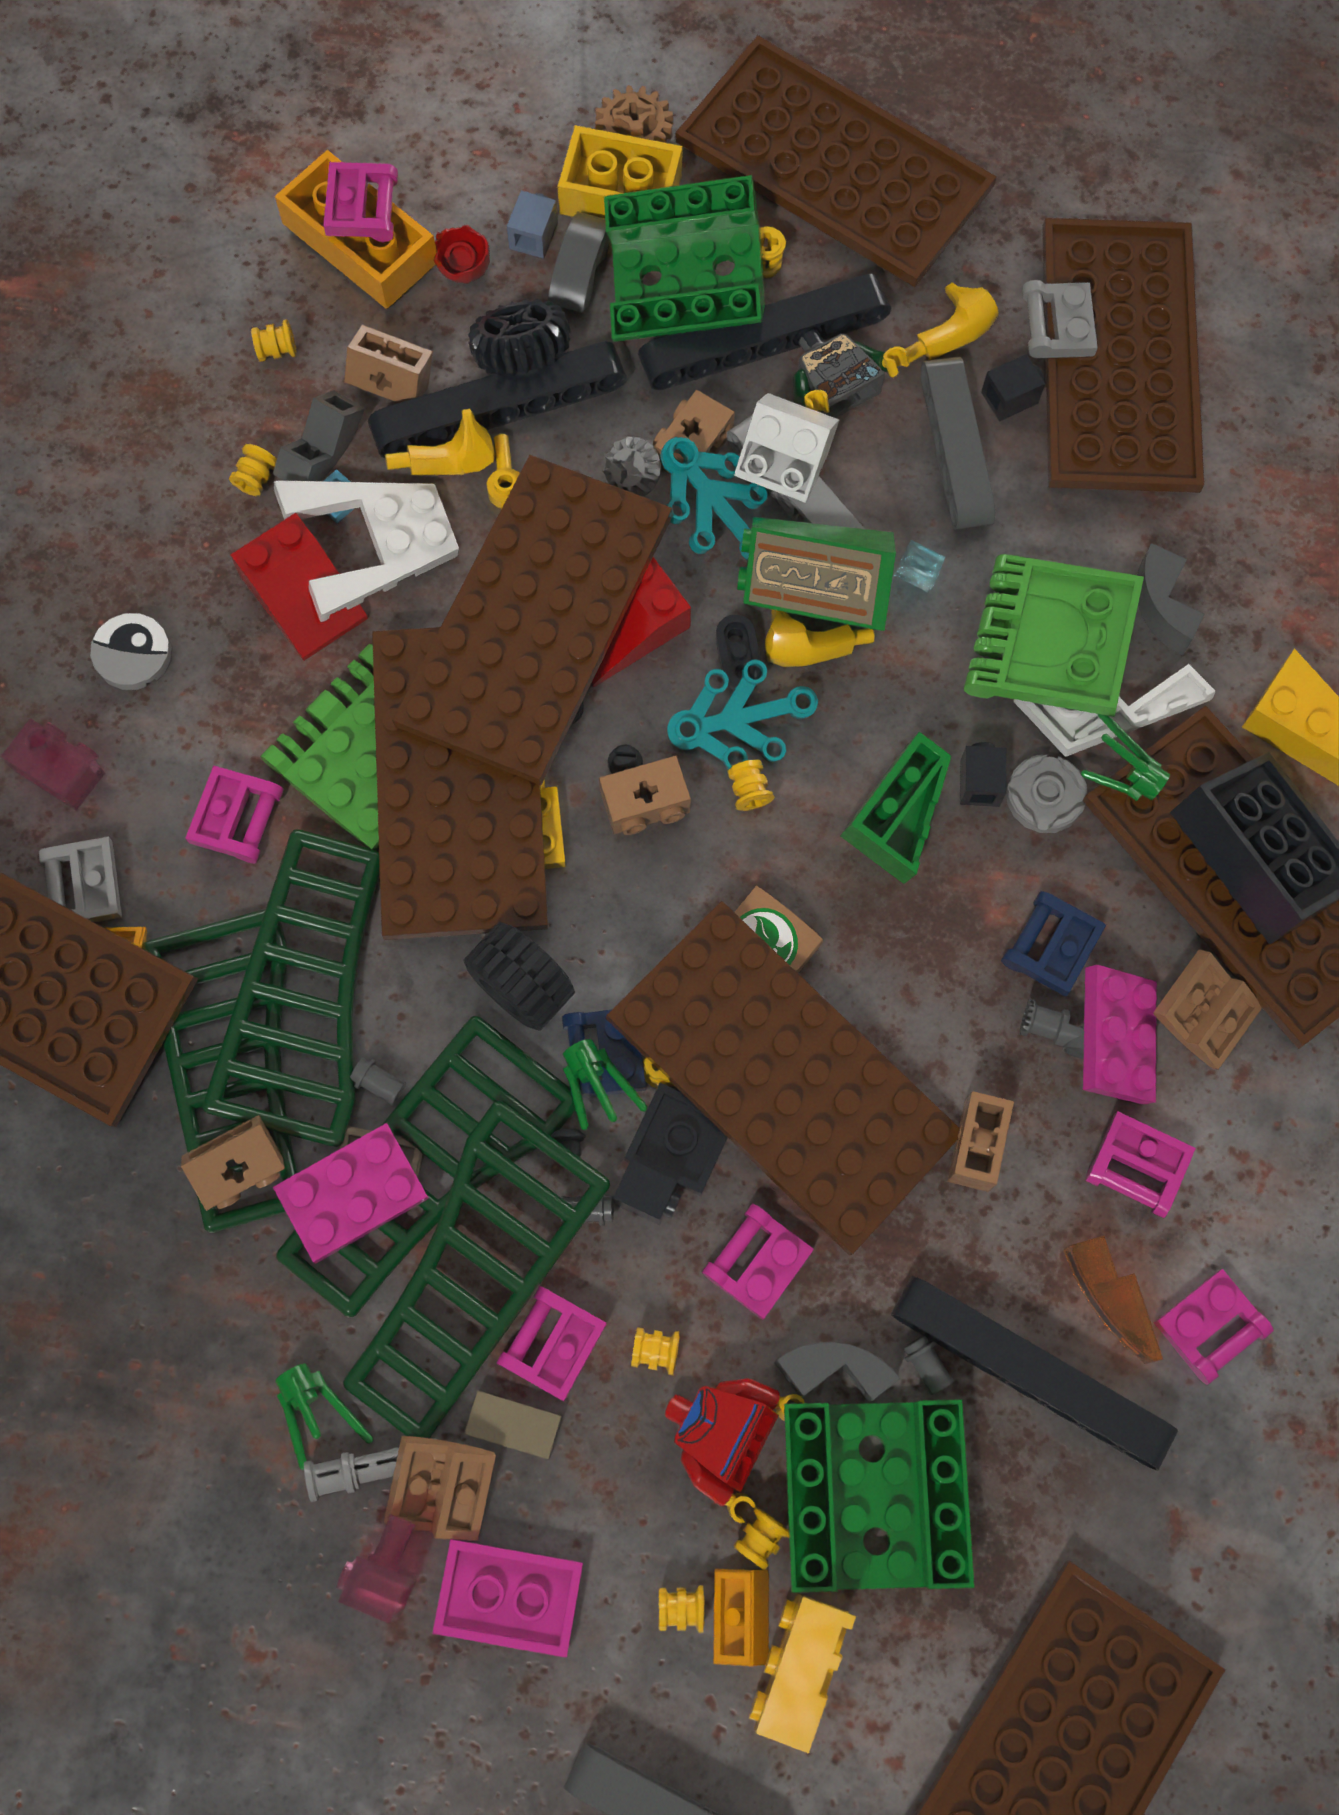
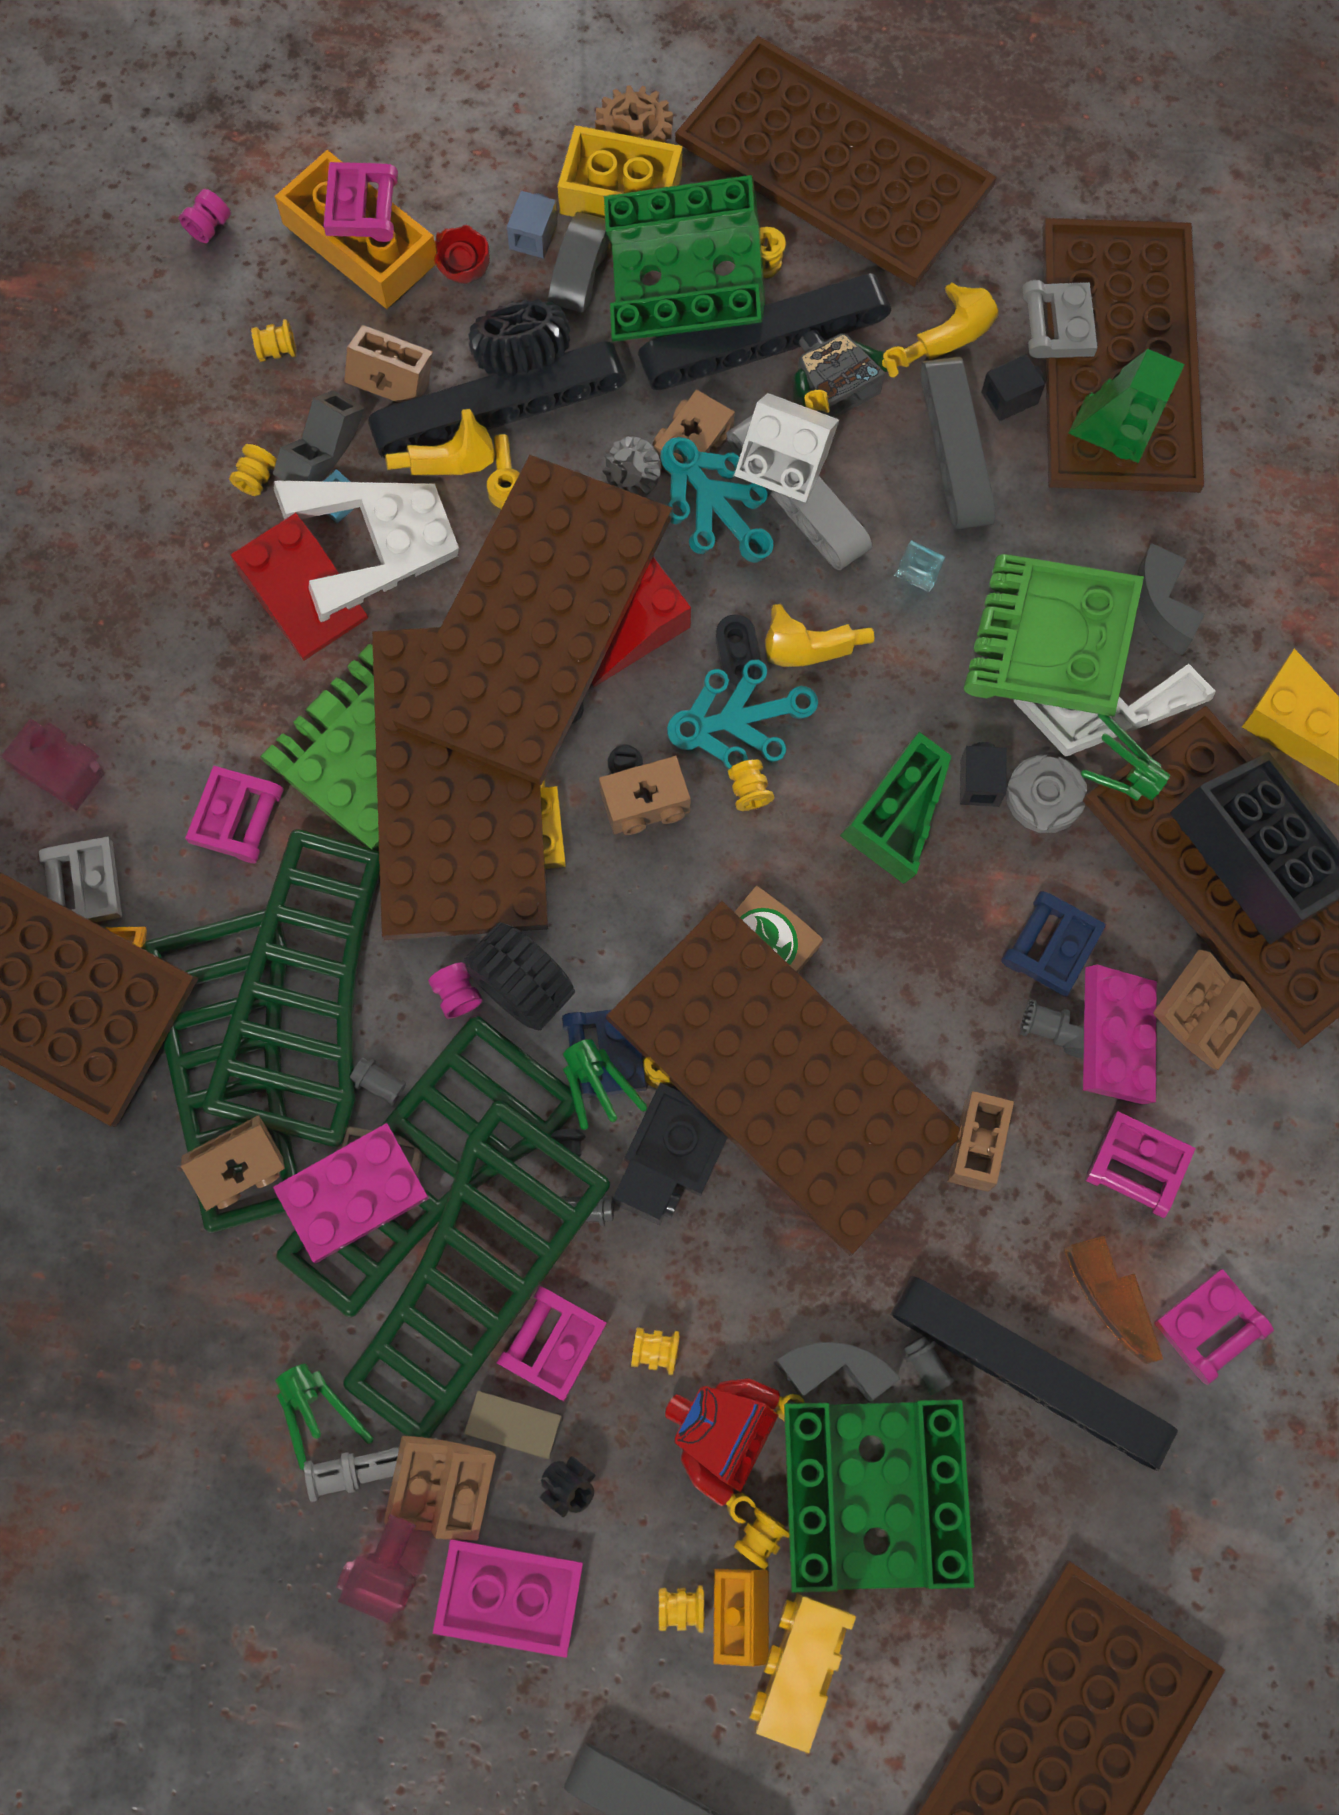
(130, 651): tile -> none
(204, 216): none -> dark pink wheel
(455, 990): none -> dark pink wheel
(567, 1486): none -> black gear
(770, 1269): dark pink plate -> none
(819, 571): slope -> none
(1128, 406): none -> green wedge

